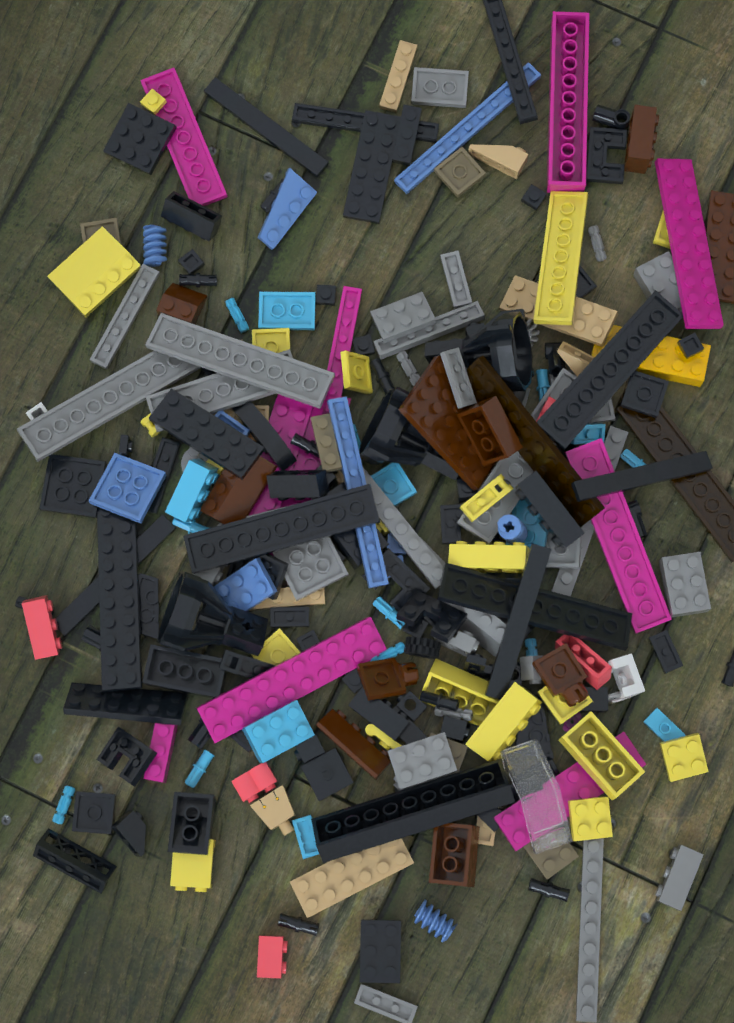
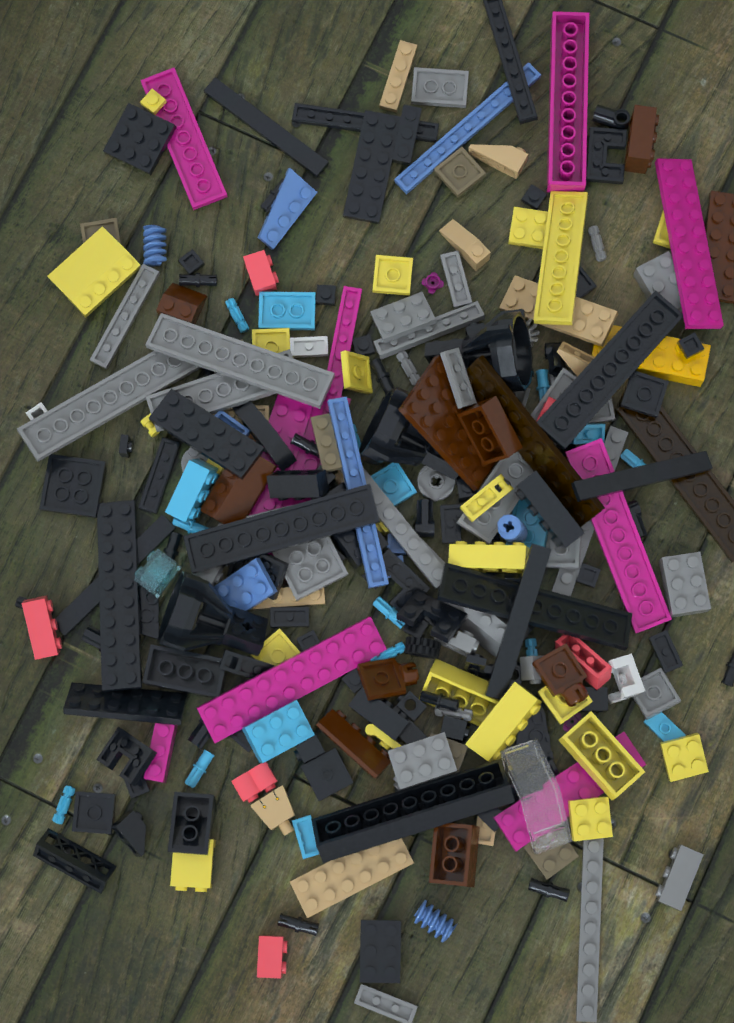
(127, 488): medium blue plate -> none
(140, 789): none -> black plate
(157, 572): none -> clear light blue brick
(173, 545): none -> black pin
(191, 216): black brick -> none
(260, 272): none -> coral brick
(309, 346): none -> white plate
(392, 275): none -> light yellow plate
(424, 524): none -> black piece
(433, 277): none -> magenta plate
(435, 492): none -> light grey plate
(466, 243): none -> tan slope
(528, 227): none -> light yellow plate
(588, 575): none -> black plate
(658, 694): none -> light grey tile

